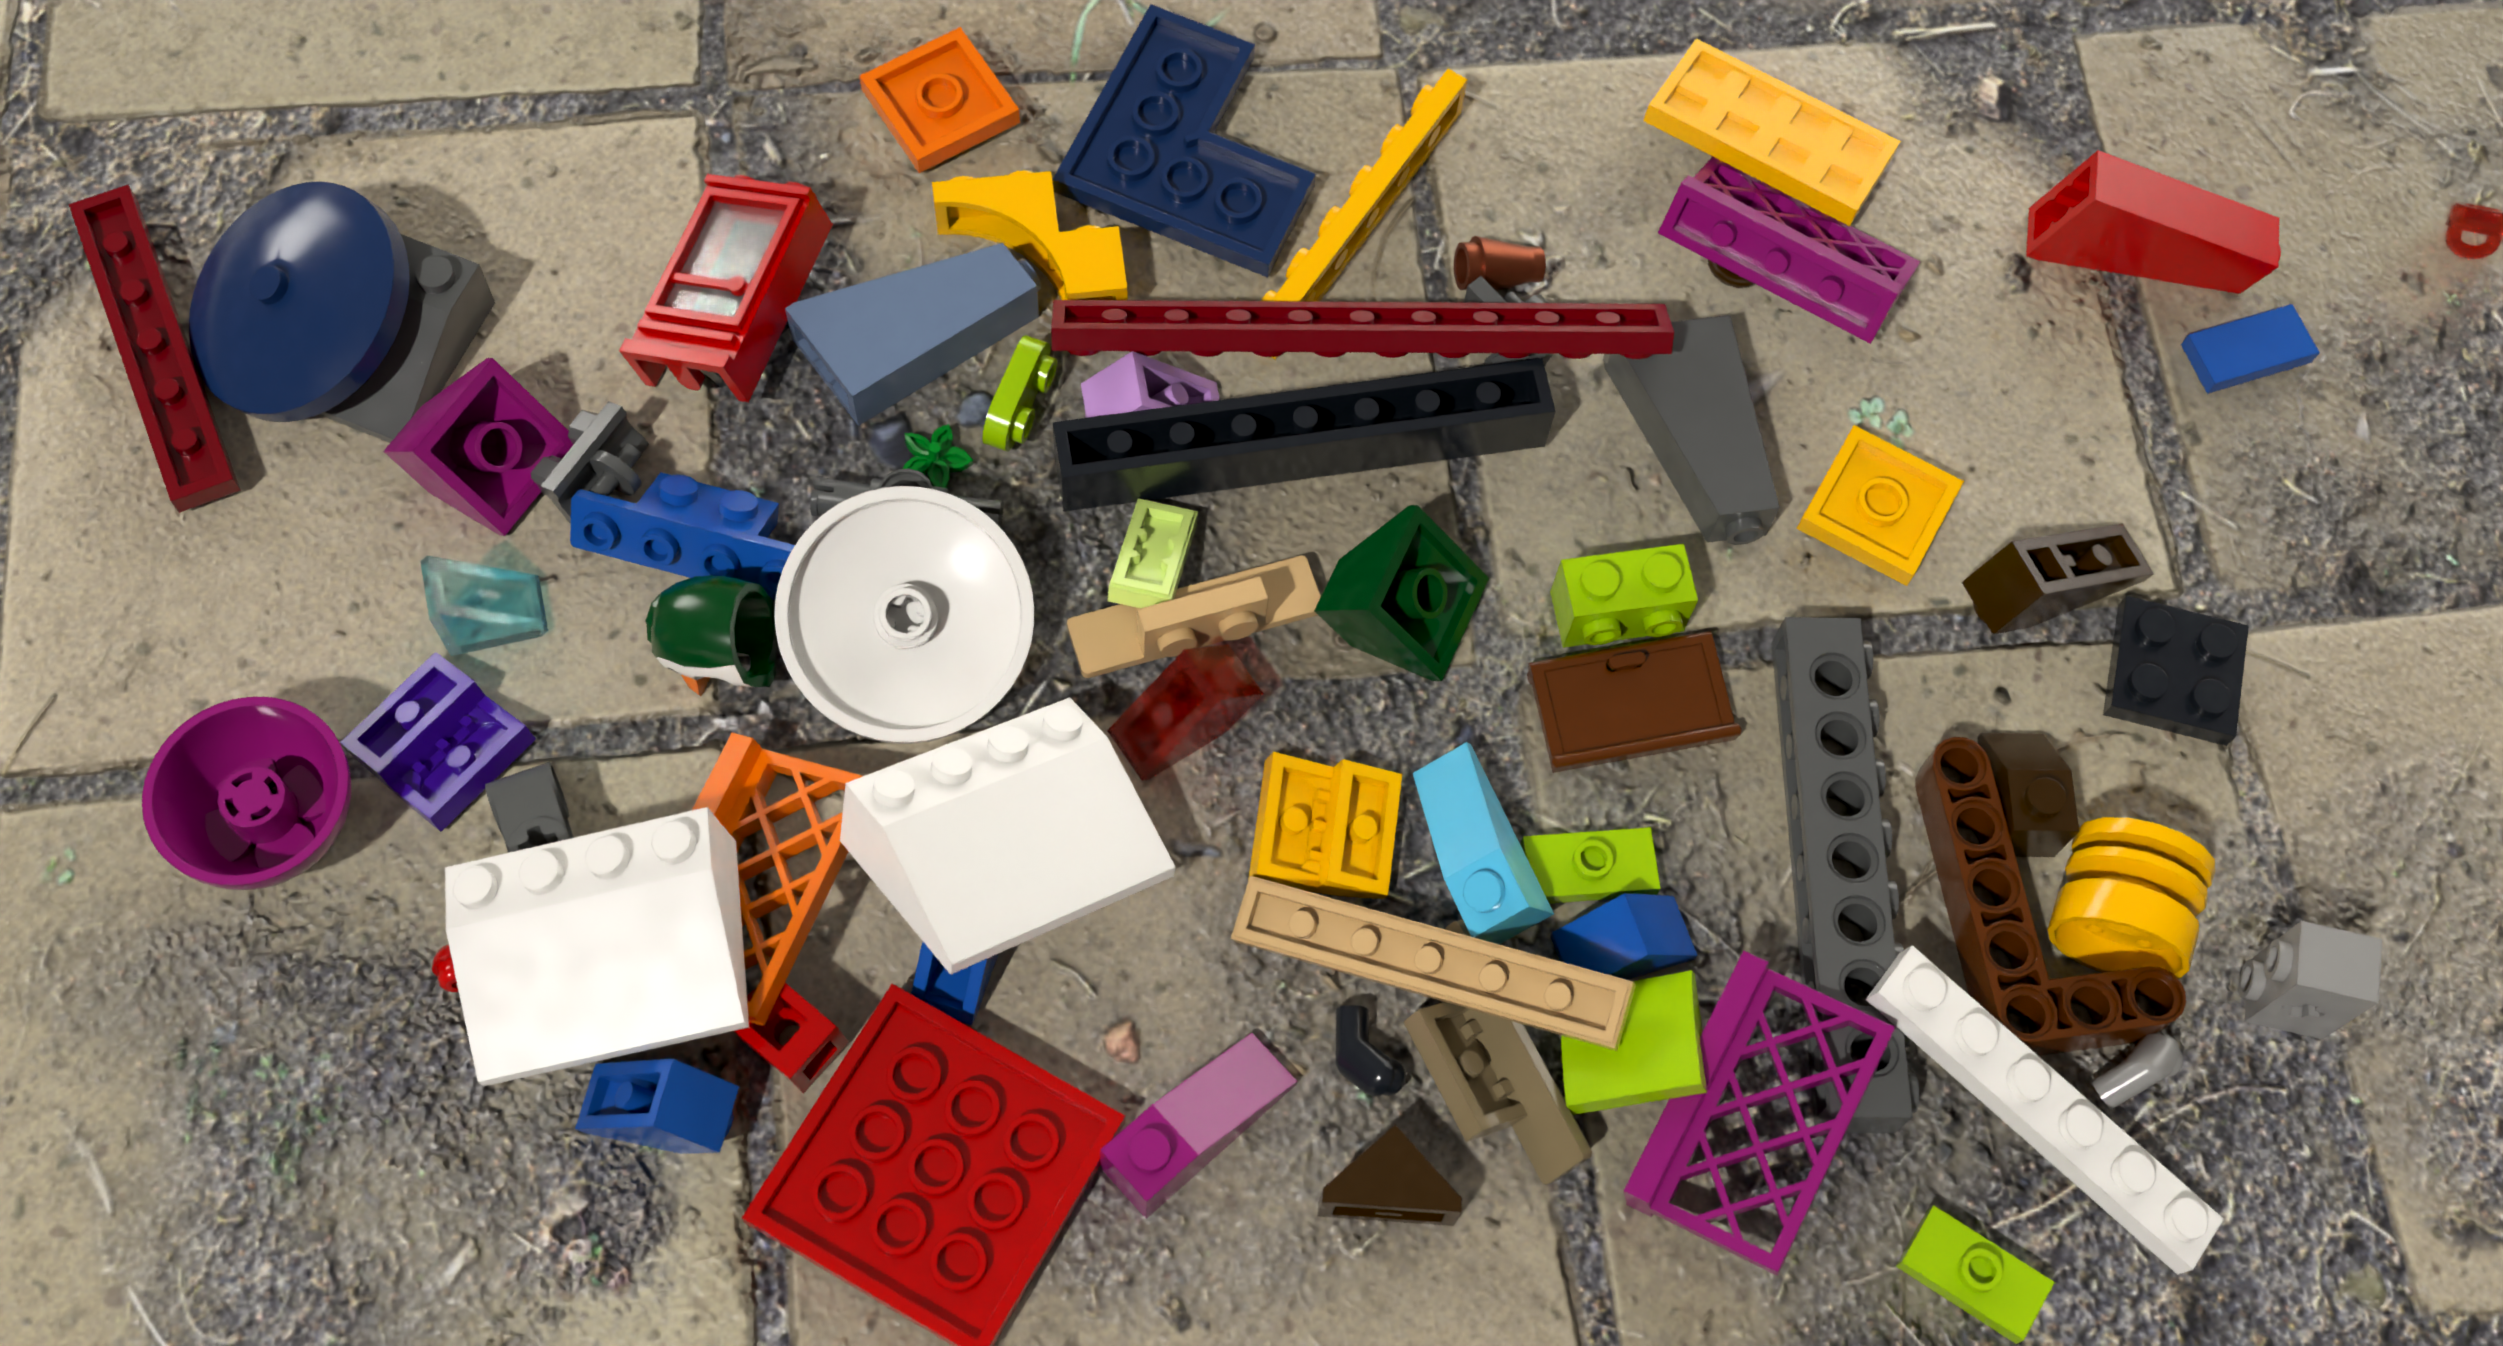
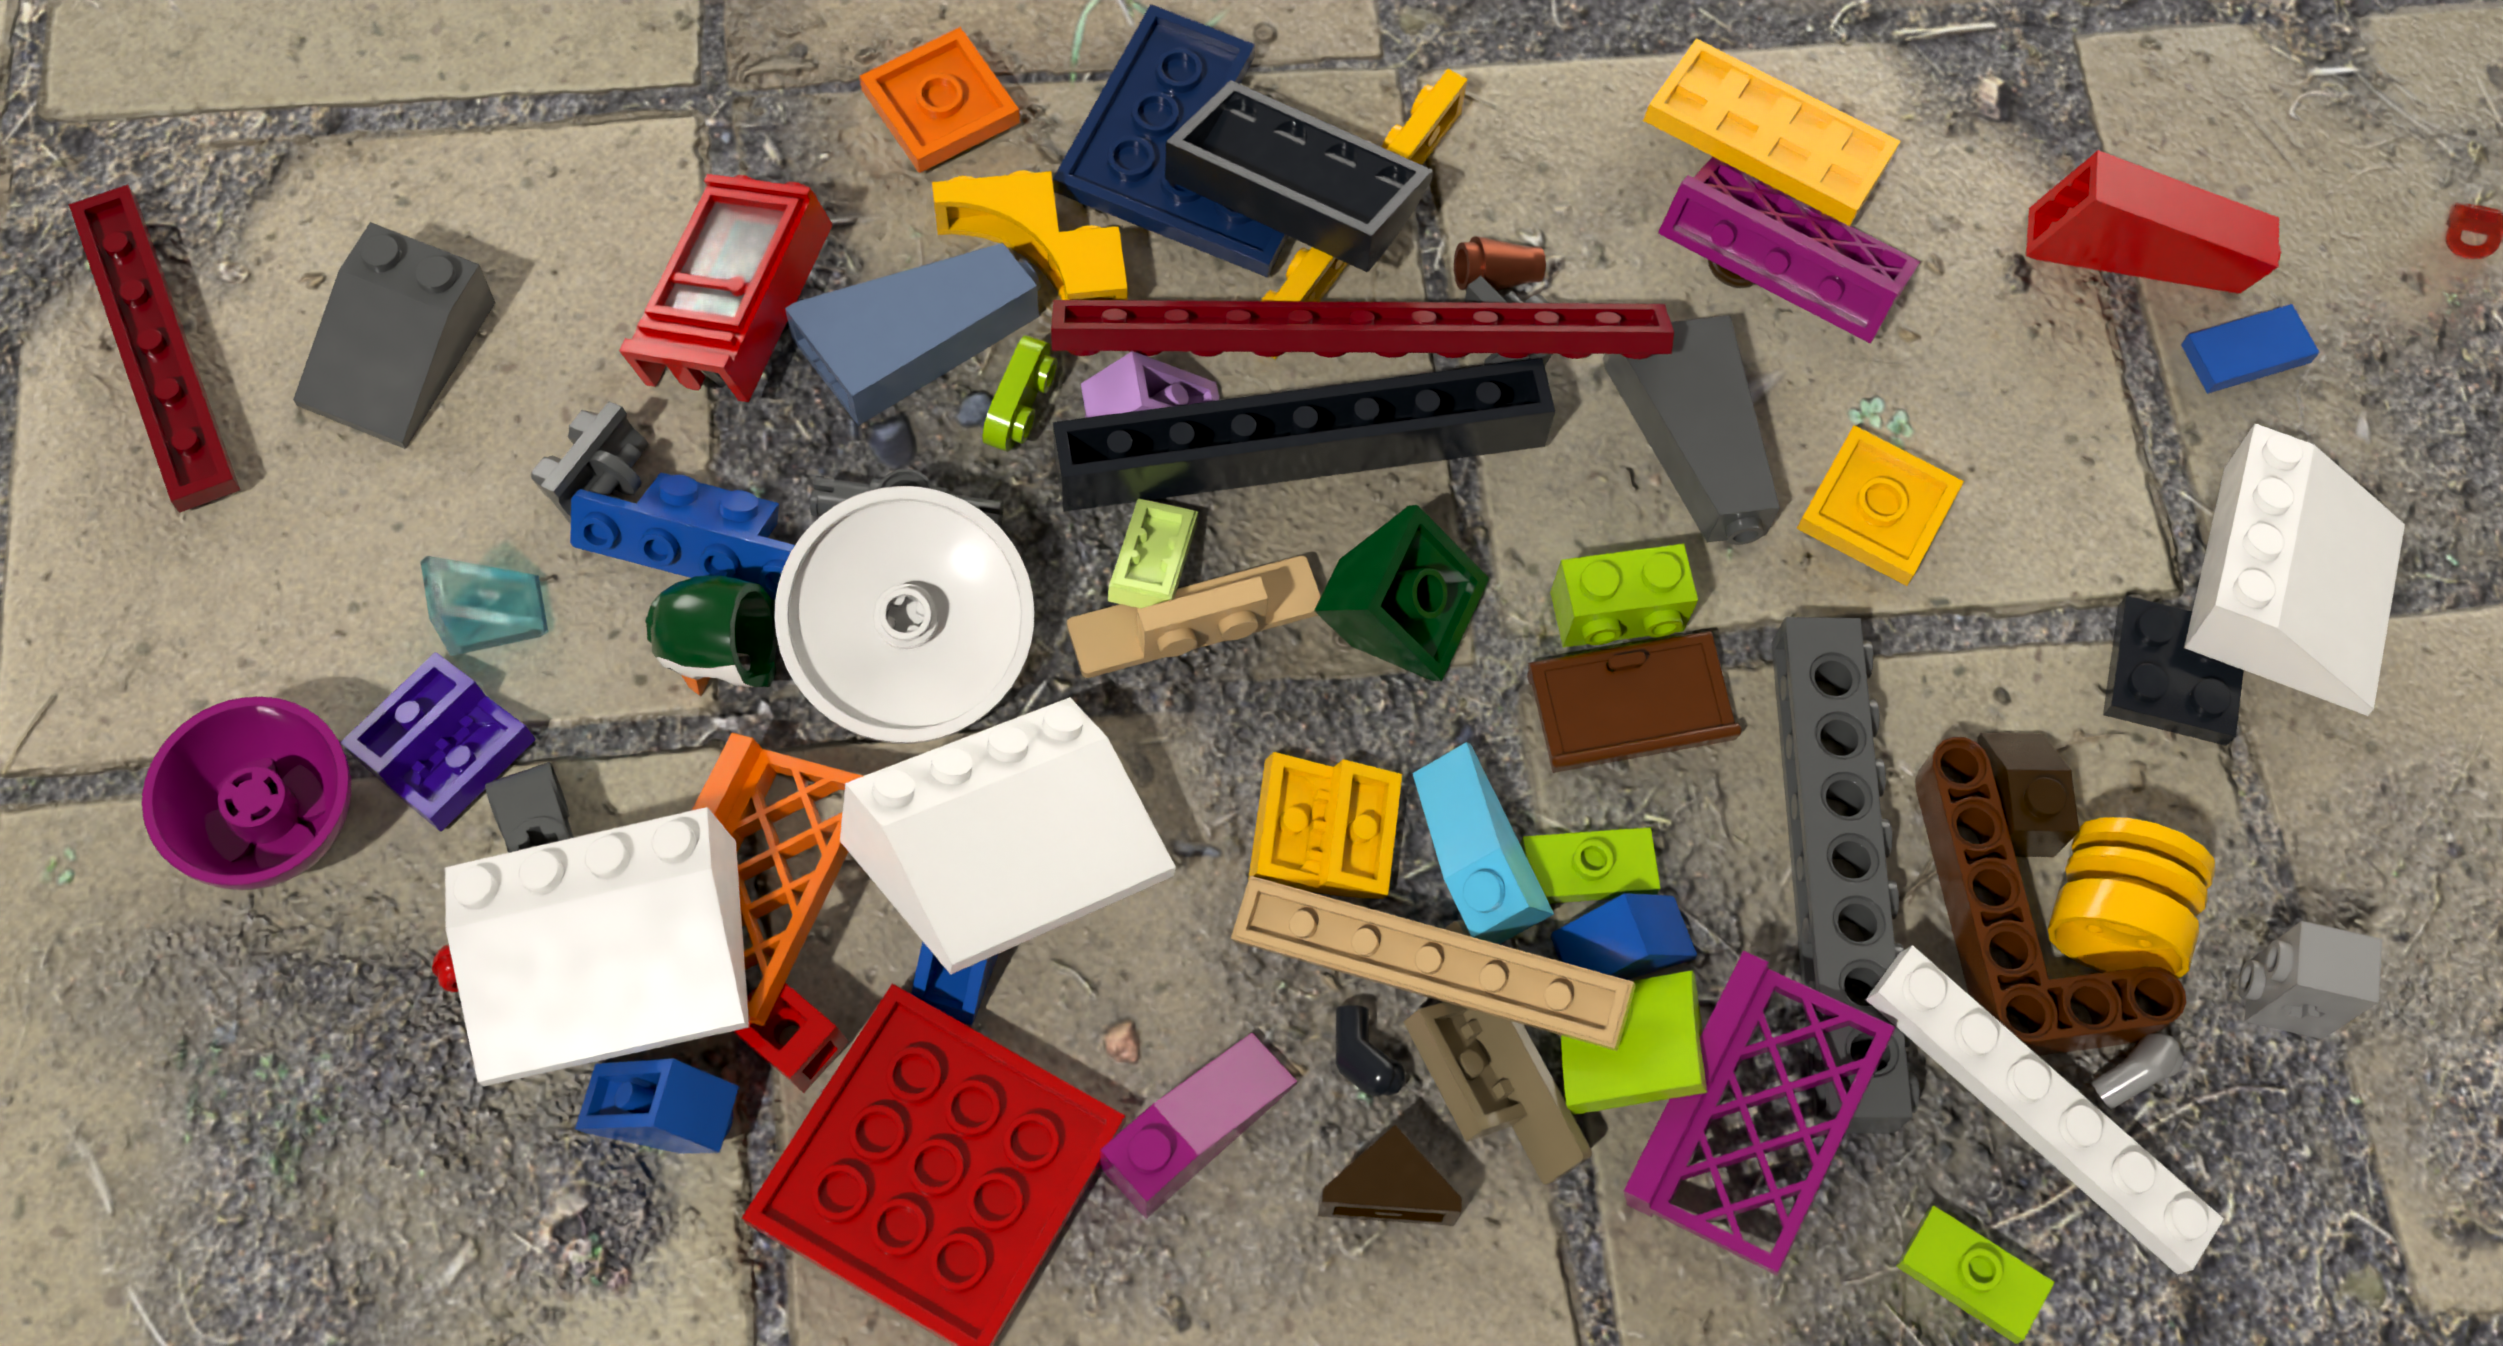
(299, 302): dark blue dish -> none
(480, 445): magenta slope -> none
(936, 457): green plant -> none
(1185, 709): clear red slope -> none
(1296, 174): none -> black slope
(2053, 576): dark brown slope -> none
(2297, 572): none -> white slope

